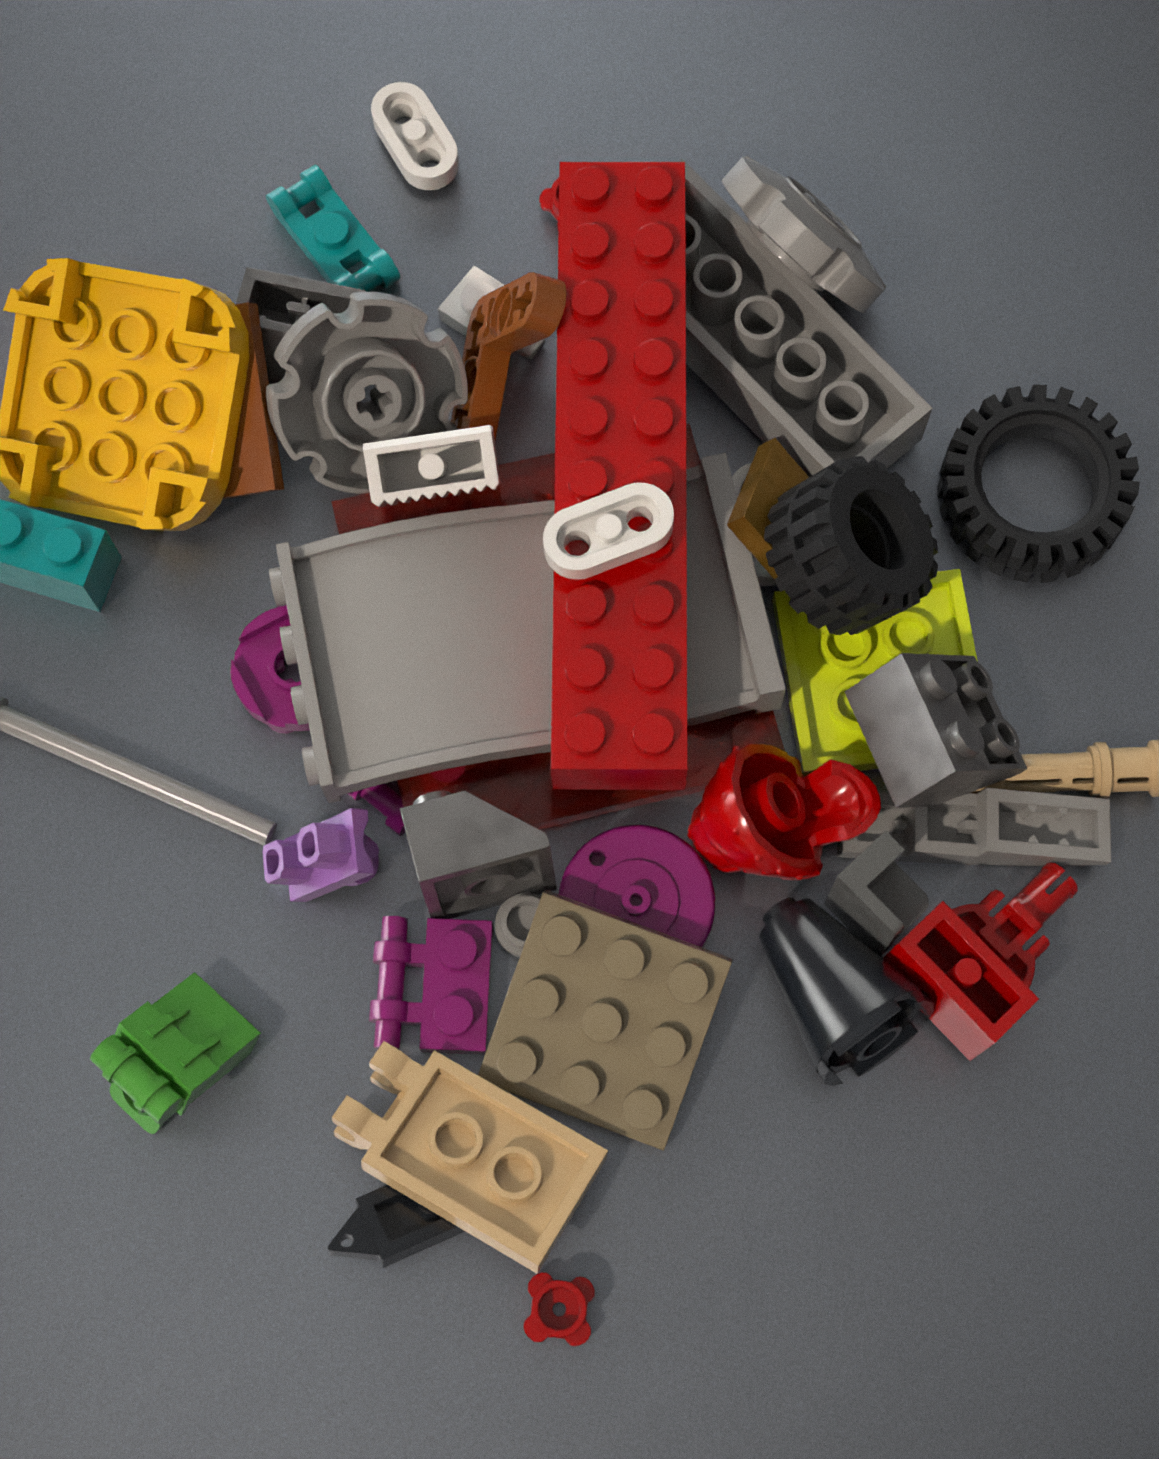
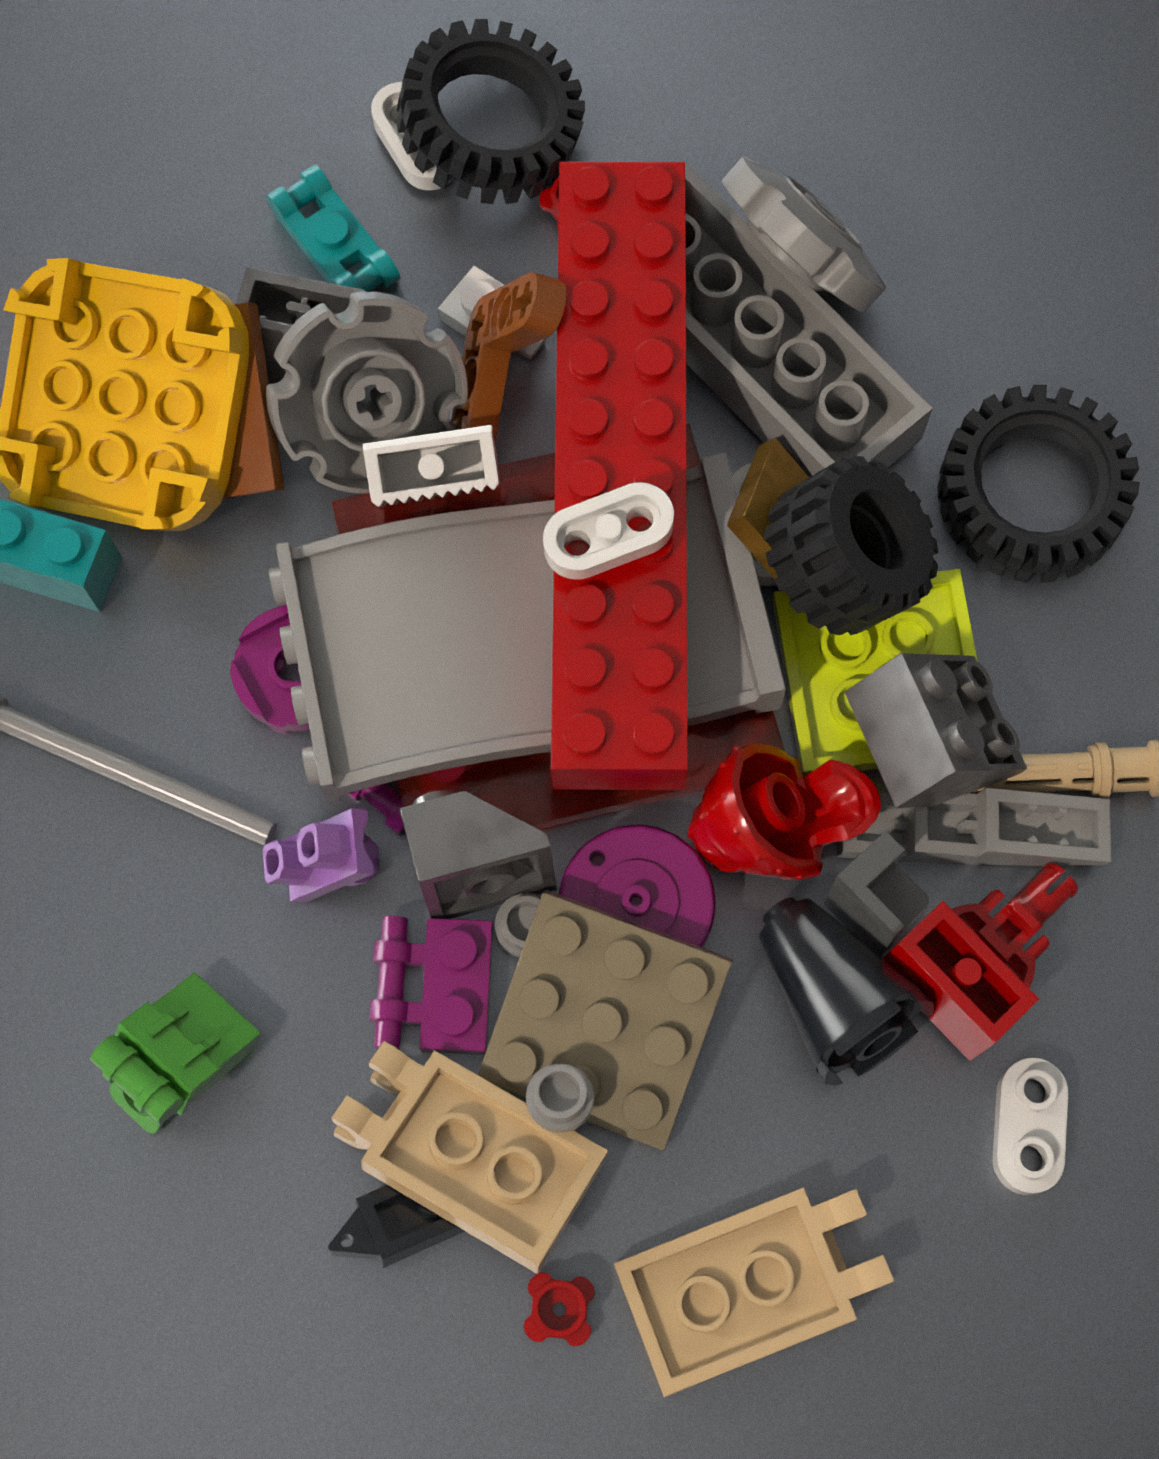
(507, 59): none -> black tyre
(560, 1098): none -> light grey plate
(746, 1287): none -> tan tile
(1030, 1124): none -> white plate

